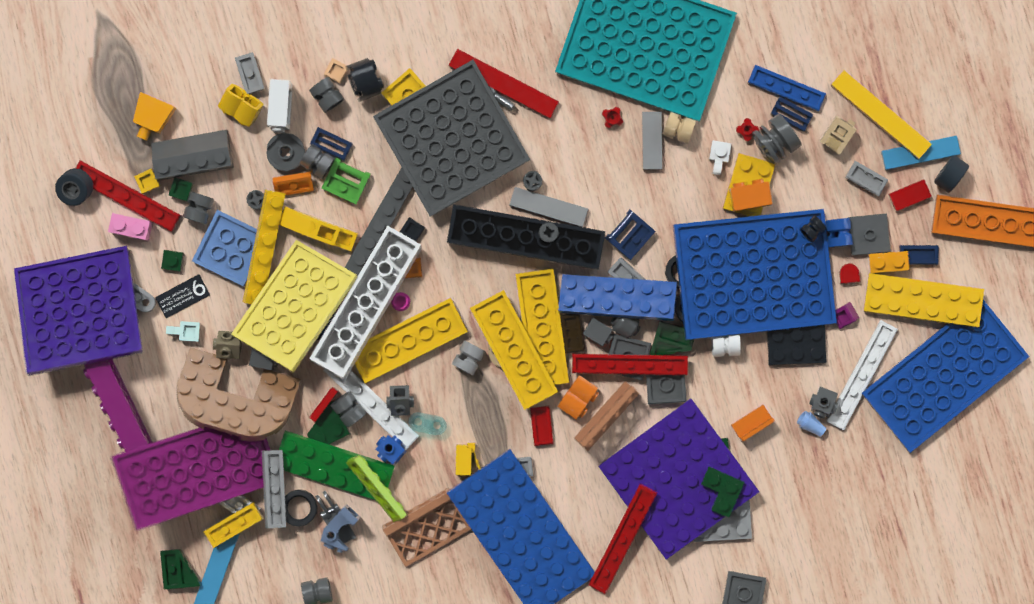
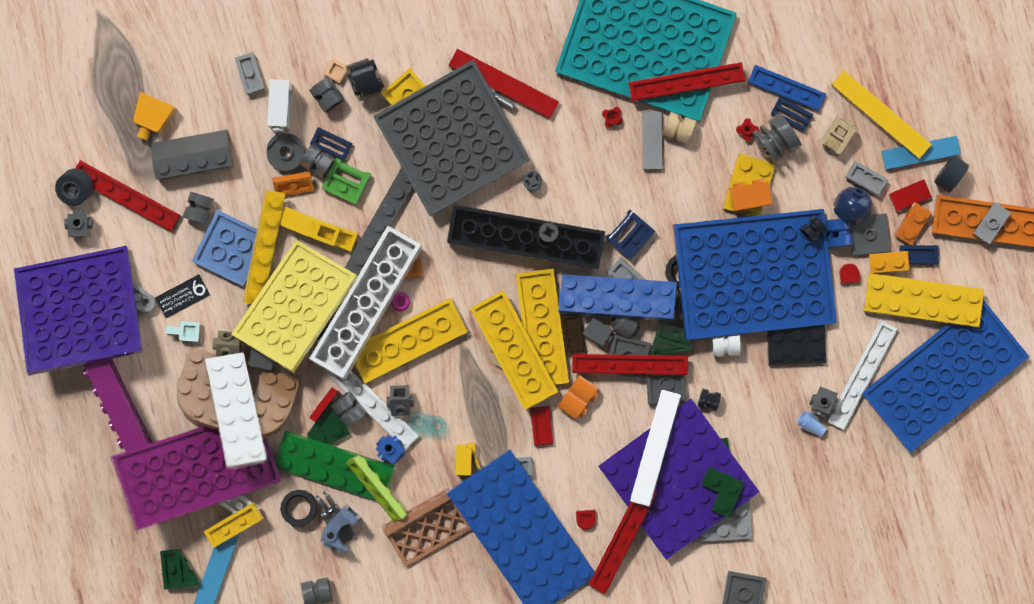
(83, 229): none -> dark grey brick
(130, 226): bright pink brick -> none
(147, 181): yellow plate -> none
(172, 260): dark green plate -> none
(180, 189): dark green plate -> none
(235, 410): none -> white plate
(240, 105): yellow brick -> none
(257, 202): dark grey wheel -> none
(274, 489): light grey plate -> none
(412, 229): black tile -> none
(468, 357): light grey wheel -> none
(548, 206): light grey tile -> none
(585, 519): none -> red tile
(606, 415): nougat fence -> none
(655, 448): none -> white tile
(686, 81): none -> red tile
(709, 399): none -> black wheel
(719, 153): white plate -> none
(752, 423): orange panel -> none
(846, 315): magenta slope -> none
(853, 205): none -> dark blue cylinder
(912, 223): none -> orange plate
(991, 223): none -> light grey plate

